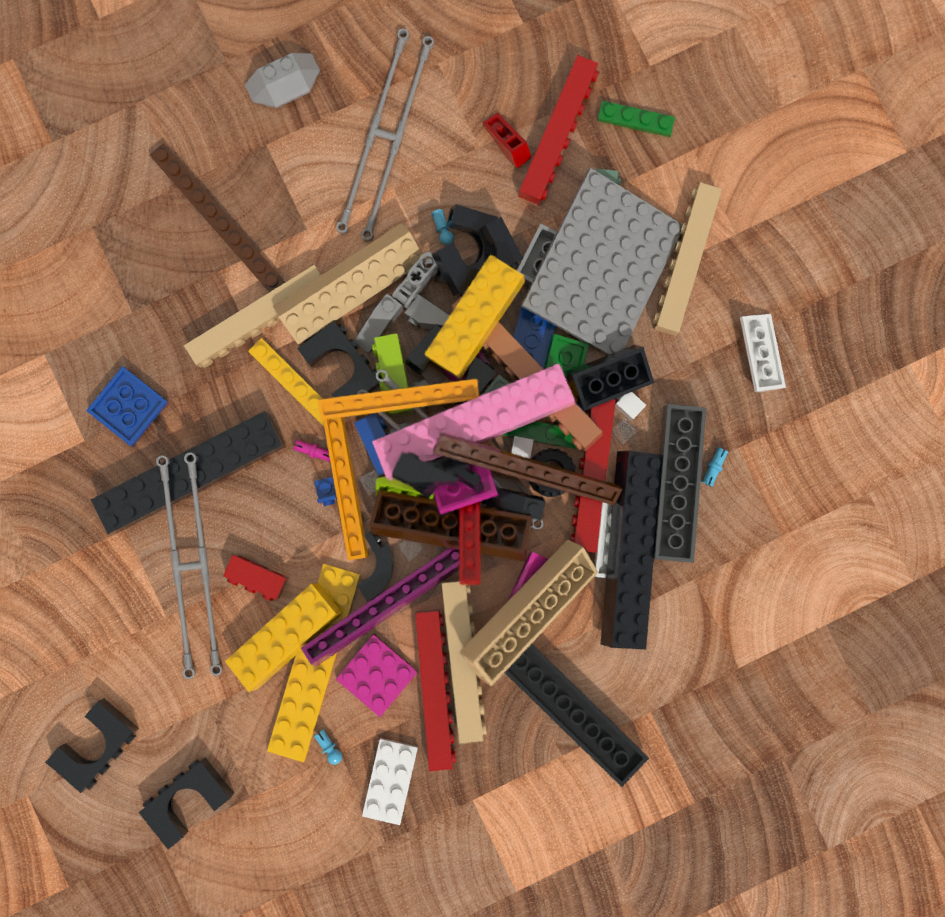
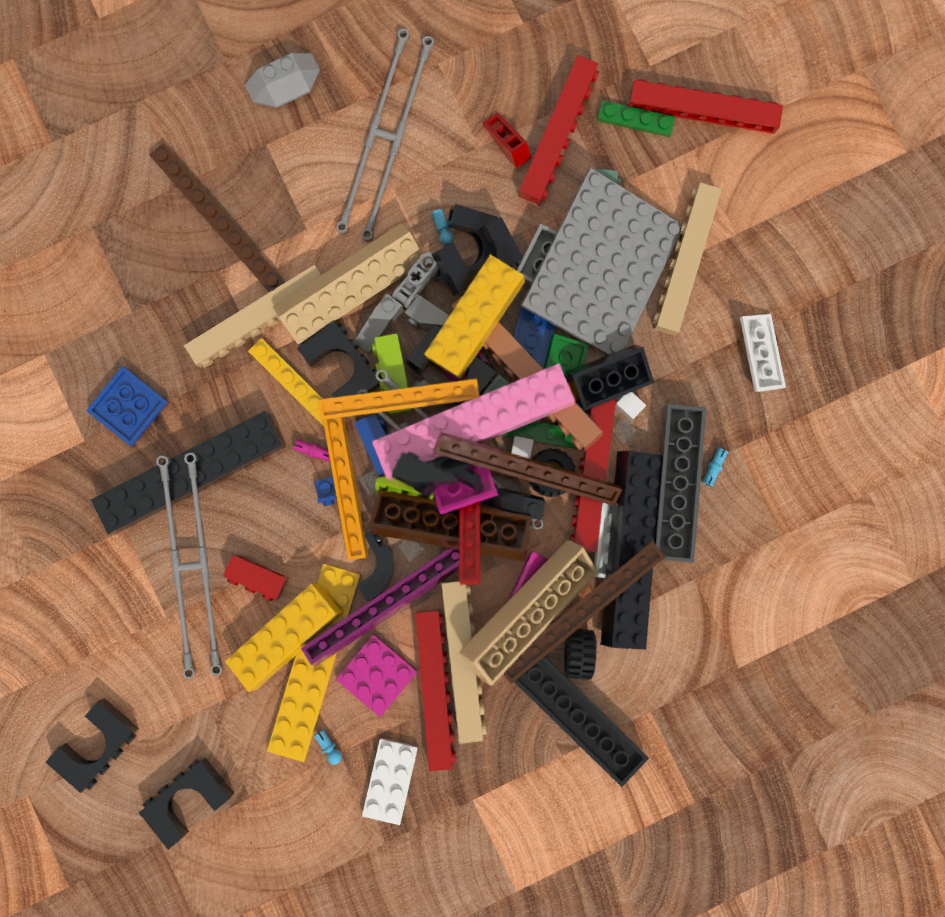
(580, 654): none -> black tyre
(585, 609): none -> reddish brown plate
(706, 106): none -> red brick

